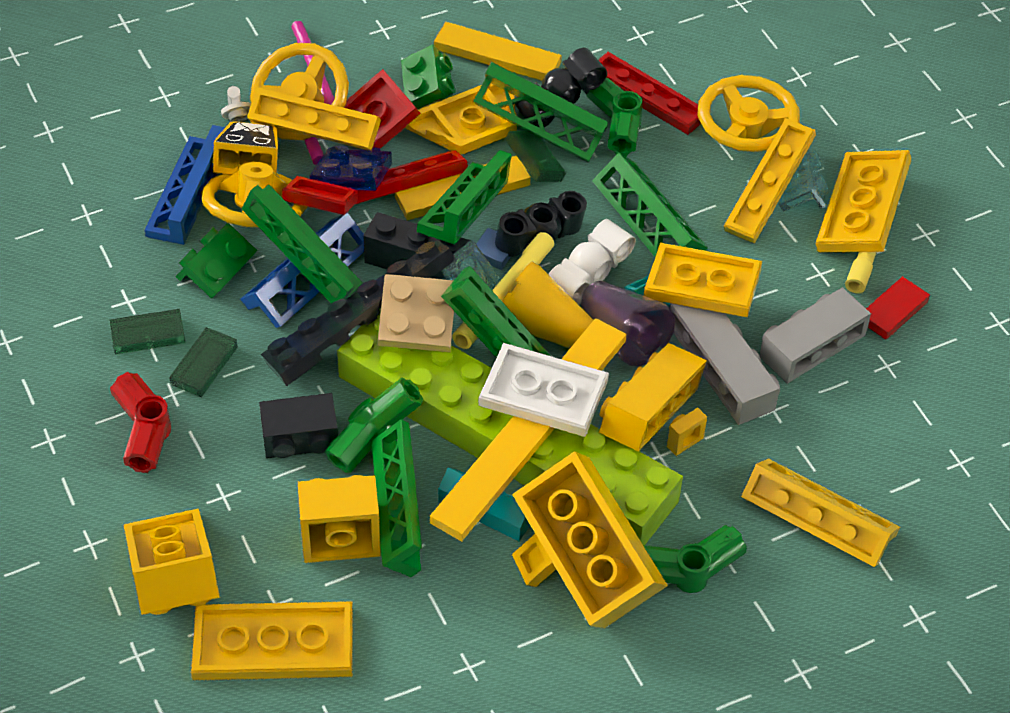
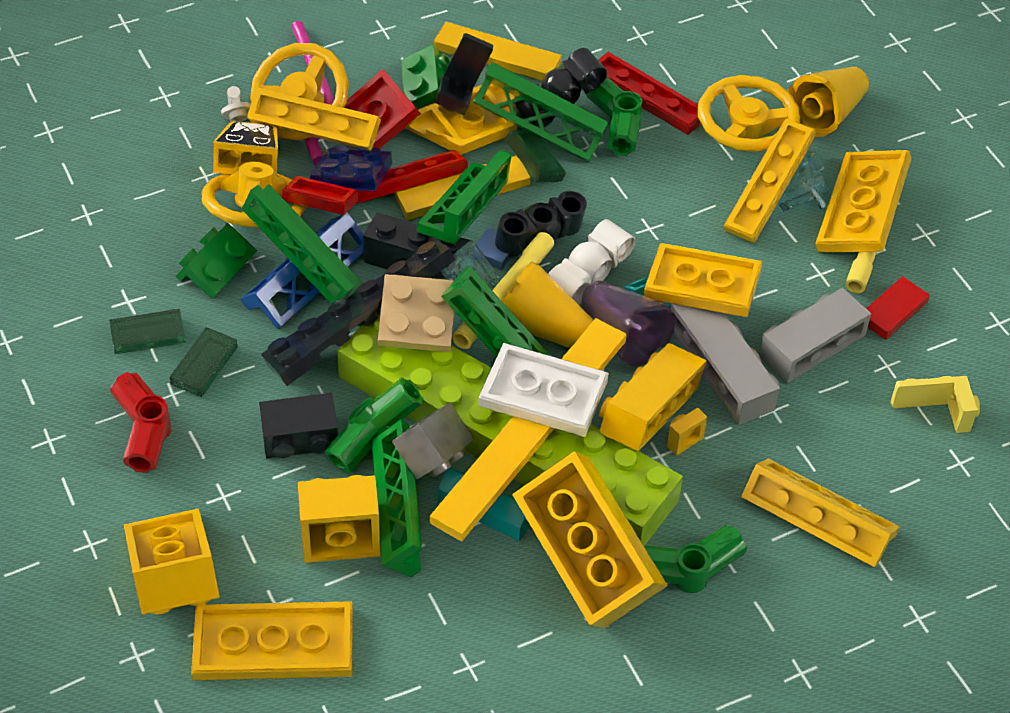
(189, 203): blue fence -> none
(434, 442): none -> flat silver brick
(462, 73): none -> black bracket
(533, 562): yellow plate -> none
(649, 196): green fence -> none
(828, 97): none -> yellow cone
(940, 391): none -> light yellow bracket

